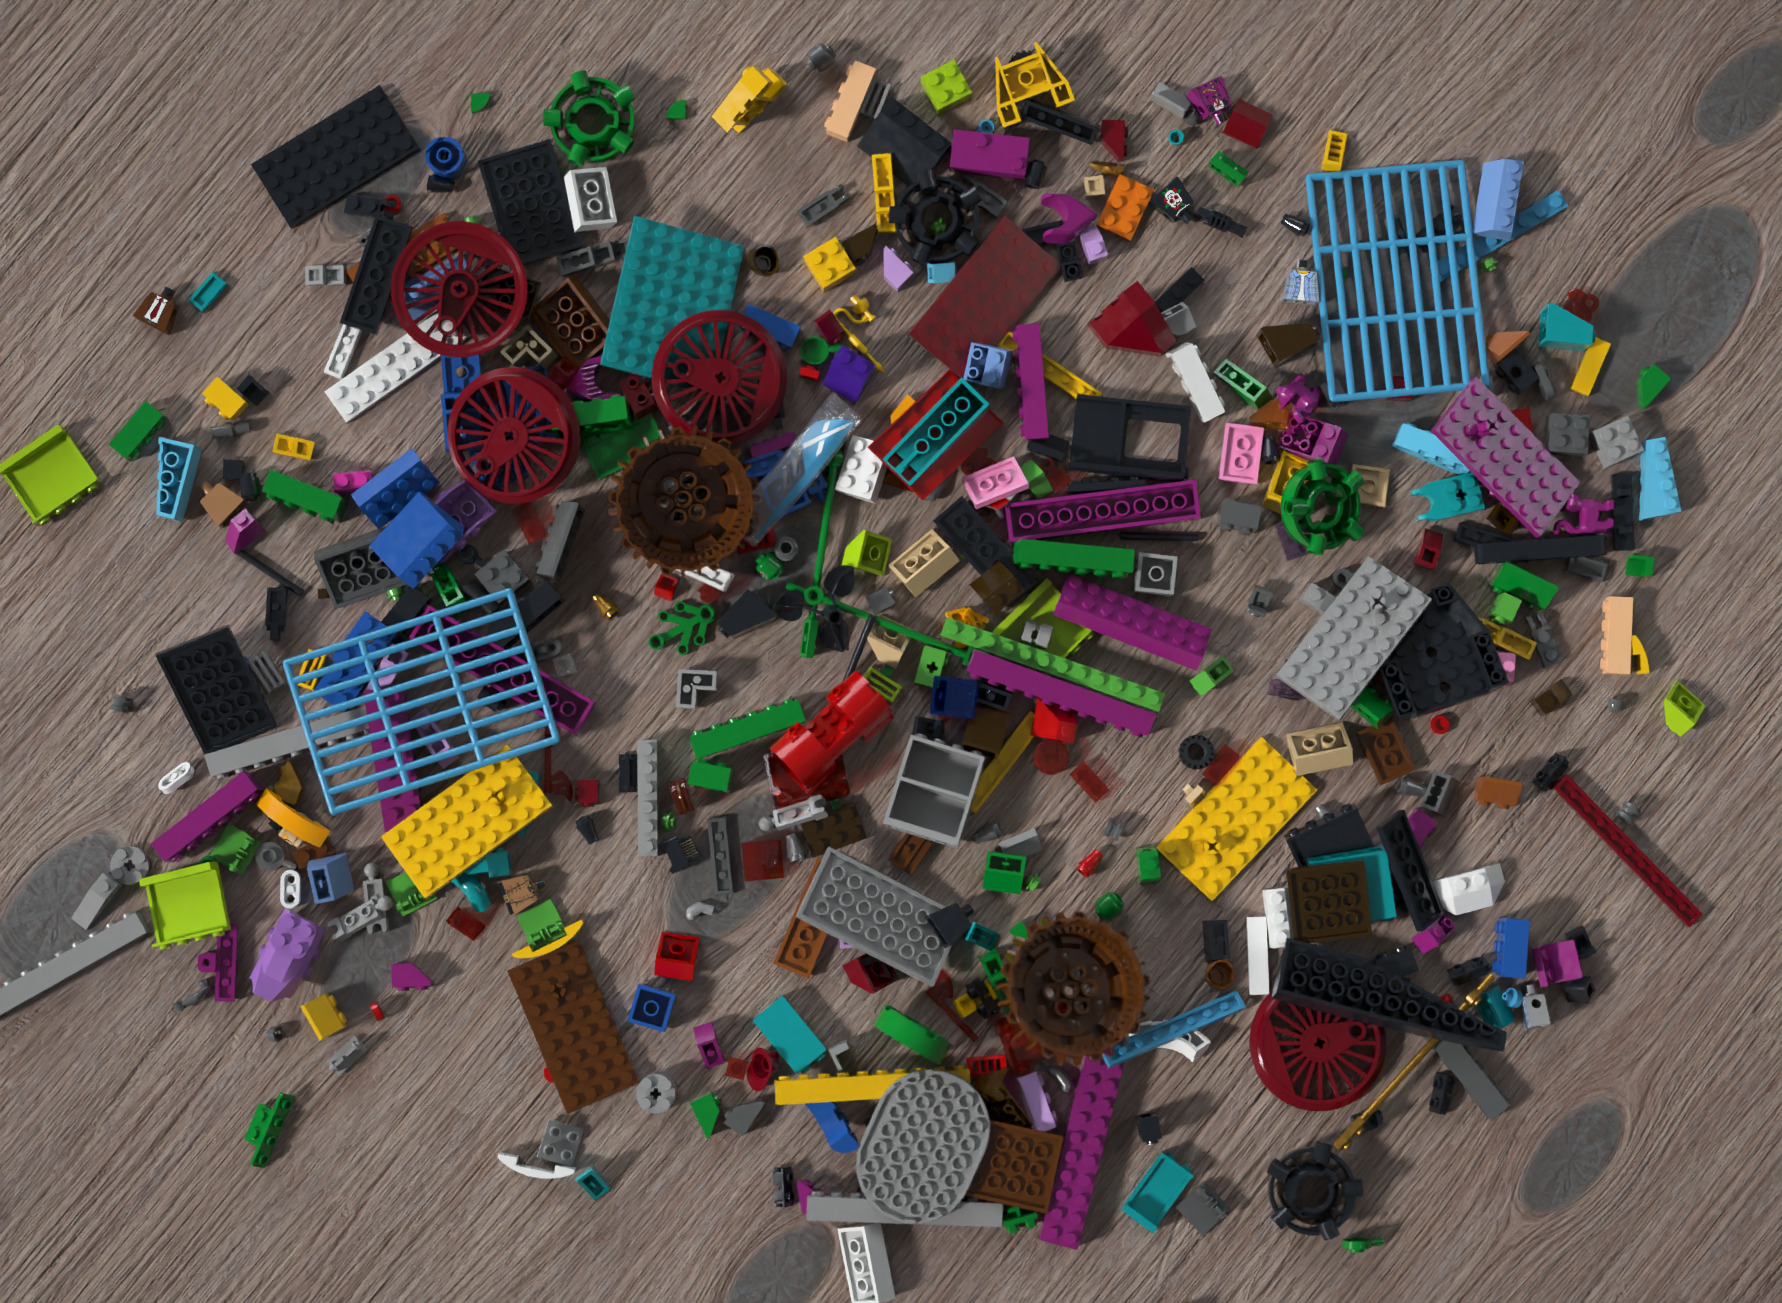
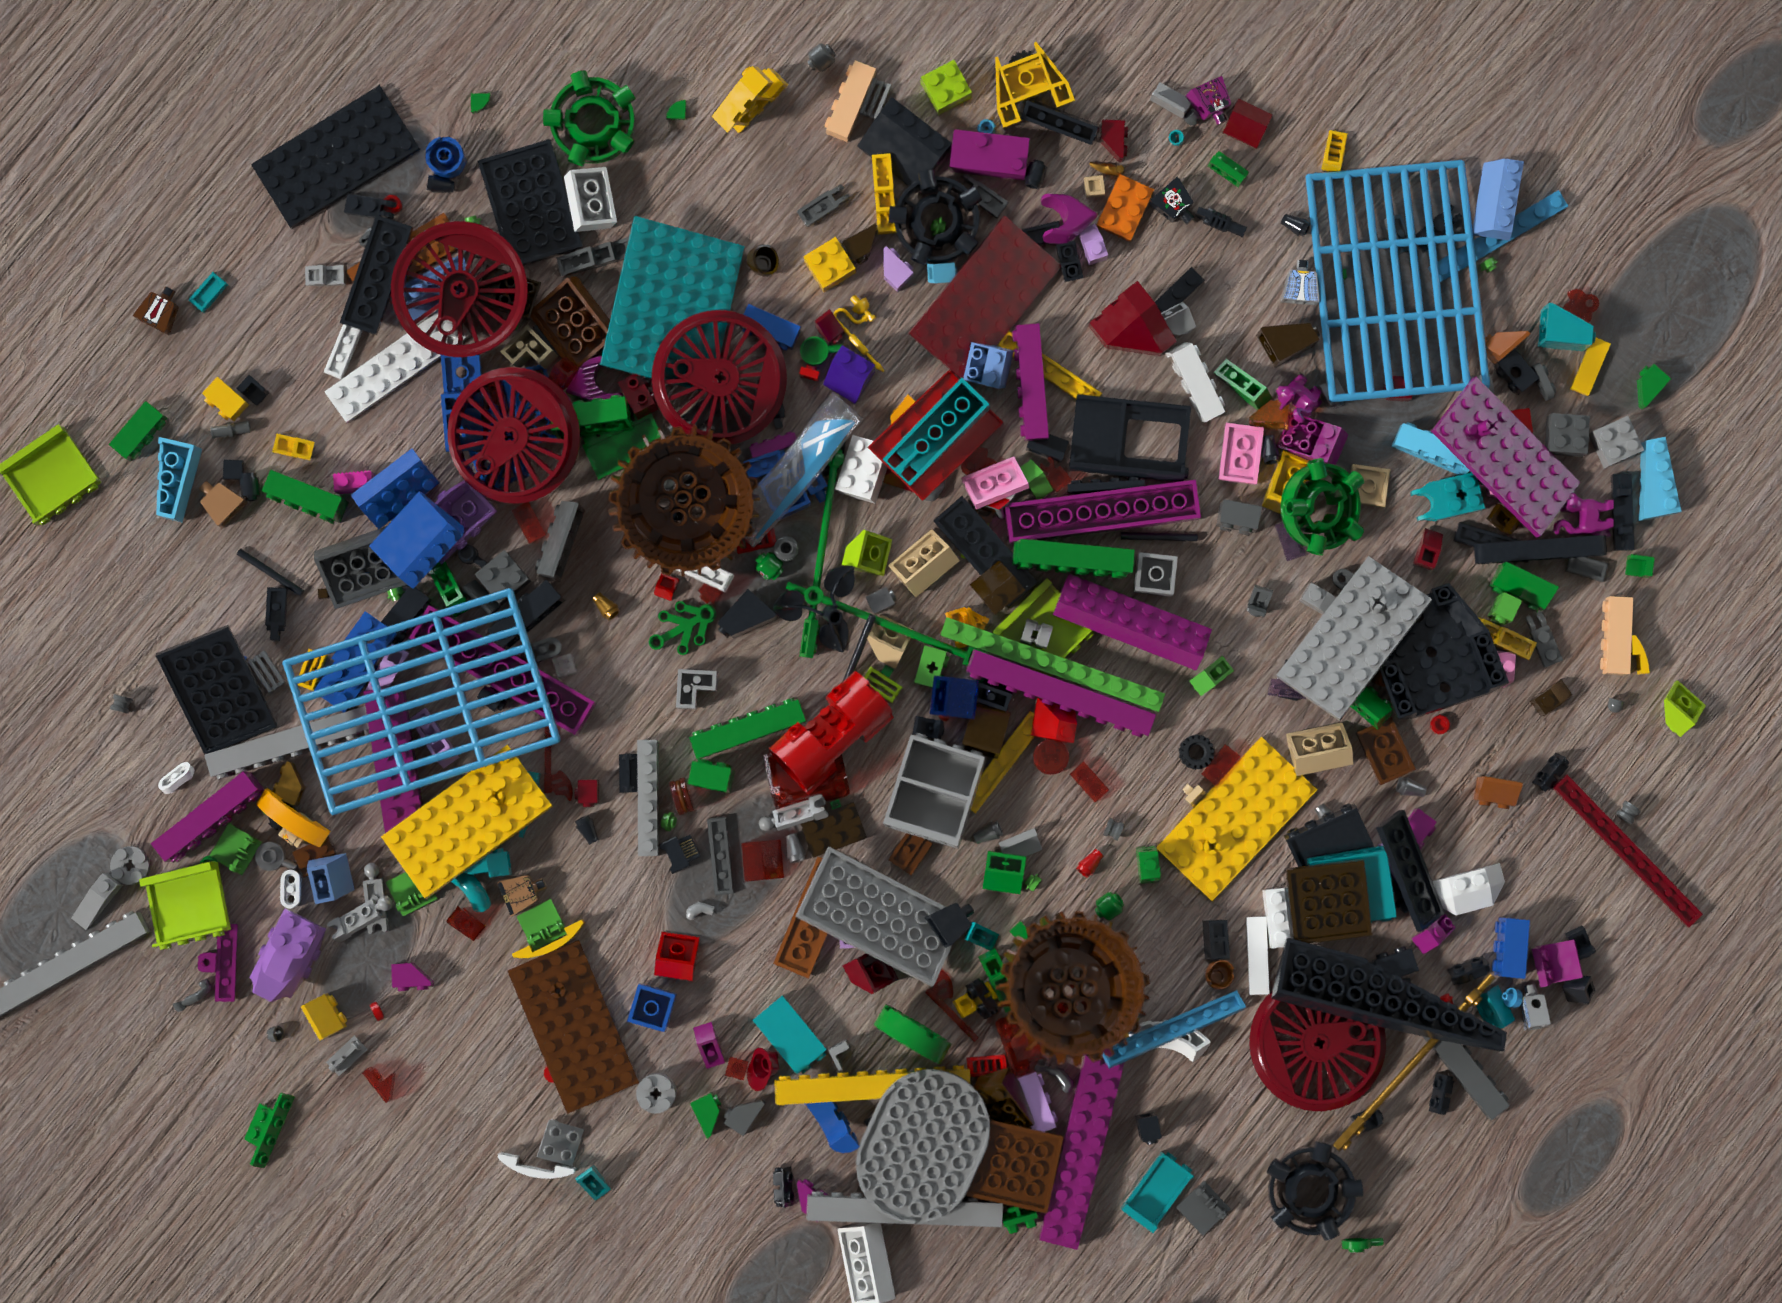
(242, 531): magenta slope -> none
(383, 1088): none -> clear red slope
(1439, 793): dark grey brick -> none

